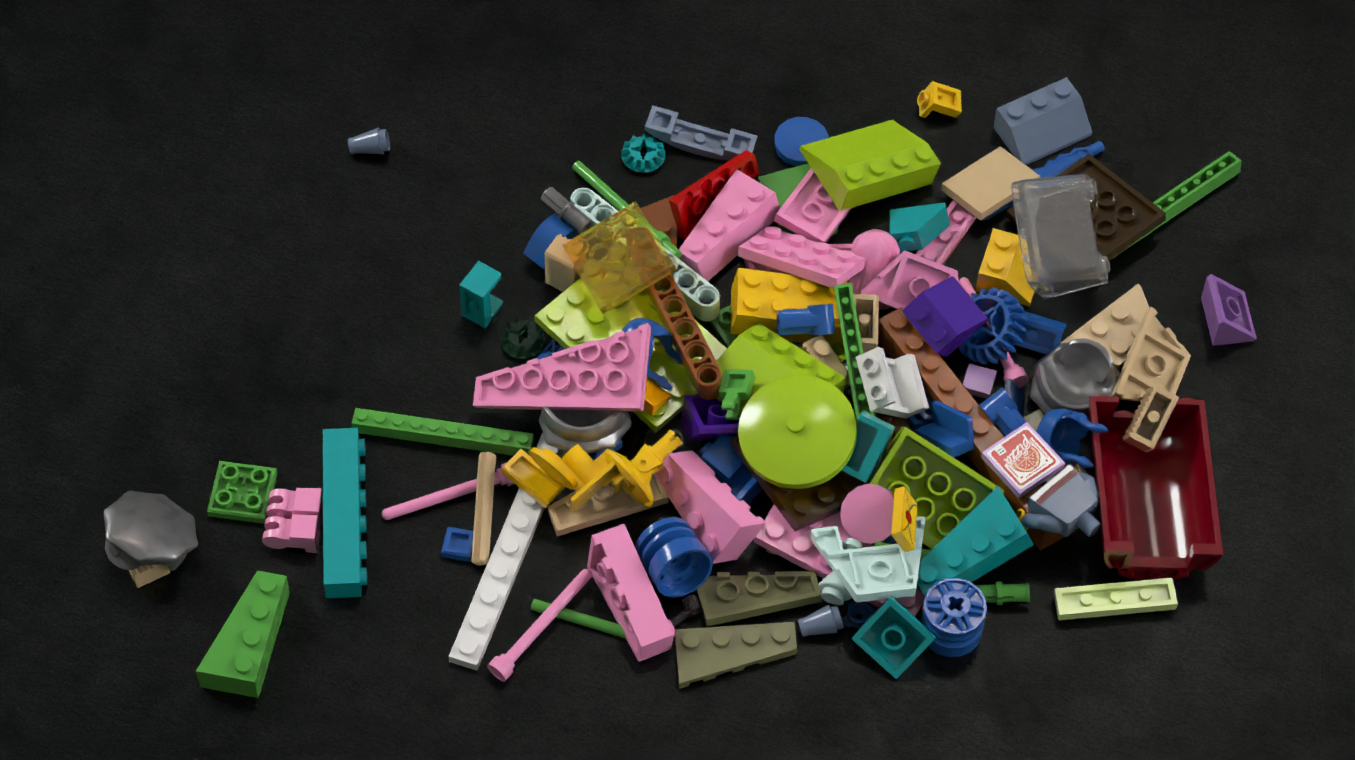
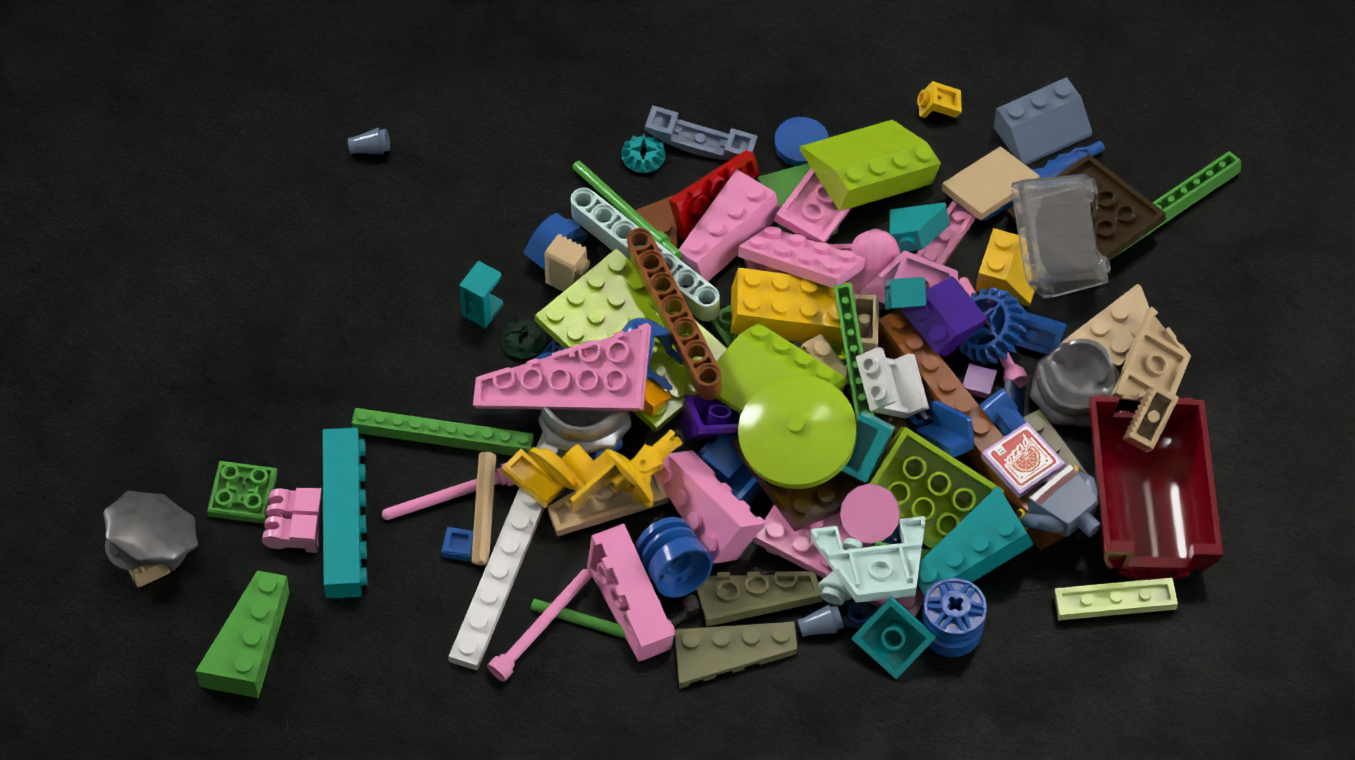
(566, 210): flat silver axle -> none
(619, 257): clear yellow plate -> none
(735, 386): bright green plate -> none
(811, 320): blue piece -> none
(904, 293): none -> teal panel
(904, 519): yellow tile -> none
(1001, 593): bright green pin -> none
(1062, 432): blue hair -> none
(1226, 312): medium lavender slope -> none

